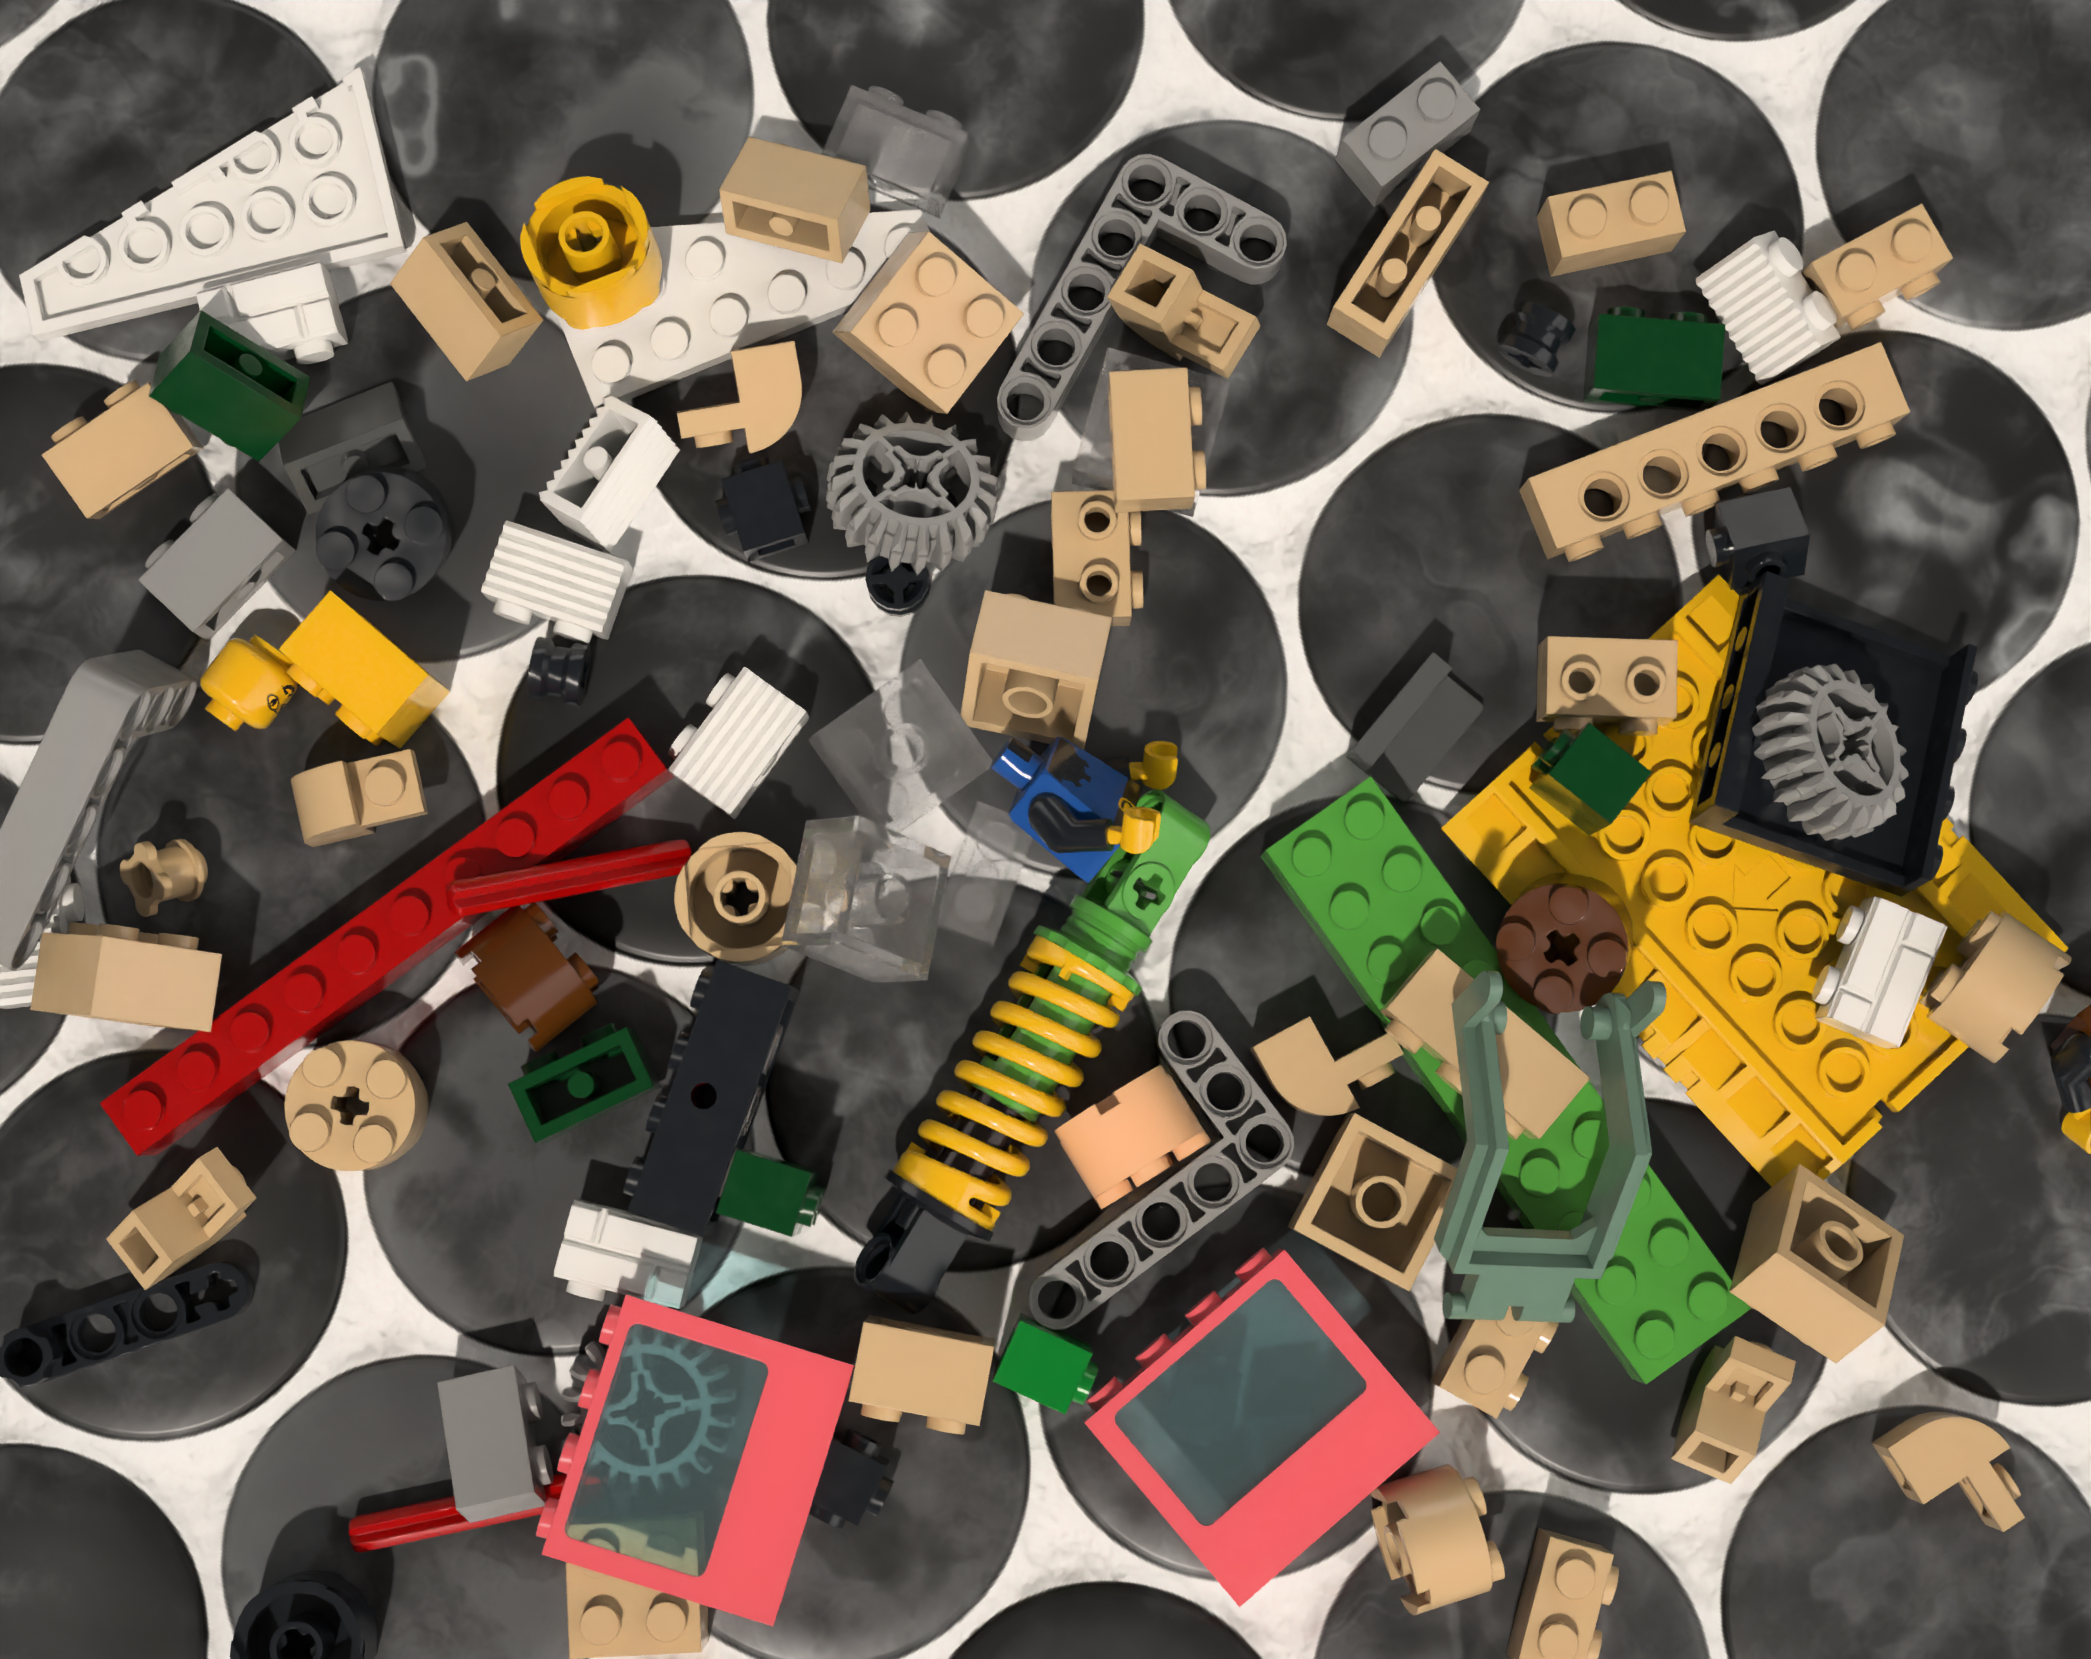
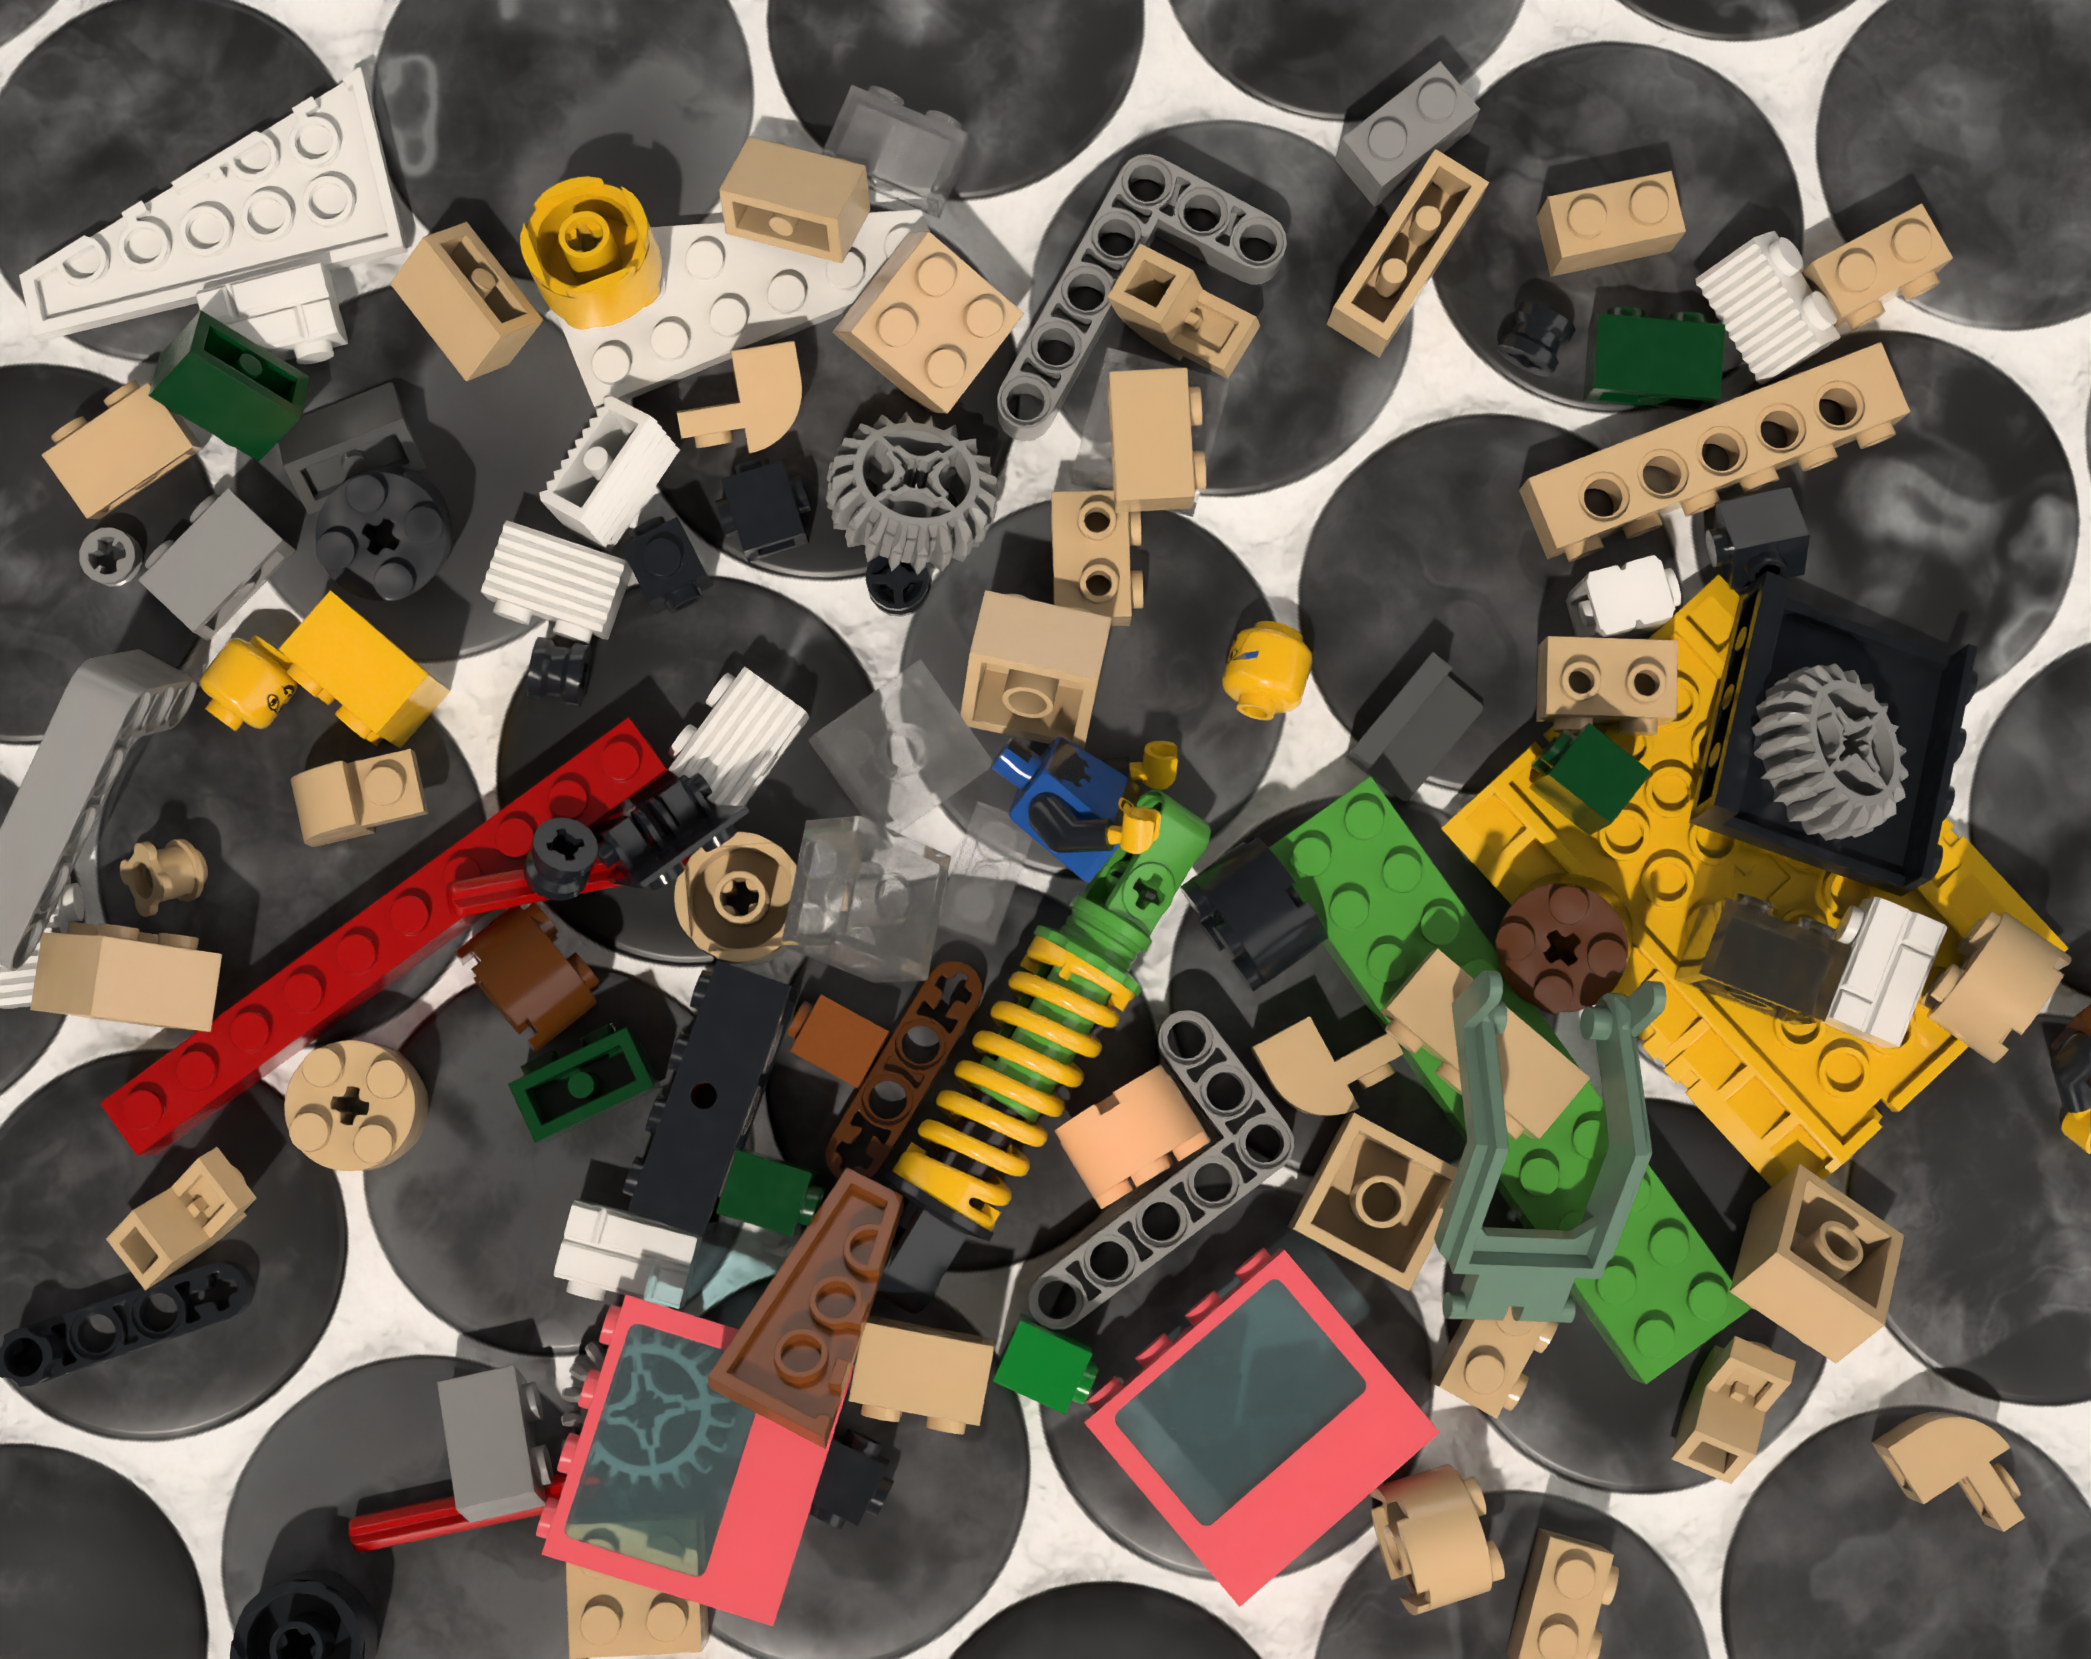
(95, 546): none -> light grey bush
(548, 870): none -> black wheel
(661, 861): none -> black hinge
(666, 565): none -> black brick
(809, 1322): none -> dark orange wing
(837, 1040): none -> dark orange brick
(896, 1067): none -> reddish brown beam
(1254, 912): none -> black brick
(1267, 670): none -> yellow head
(1624, 600): none -> white brick
(1763, 960): none -> clear smoke brick

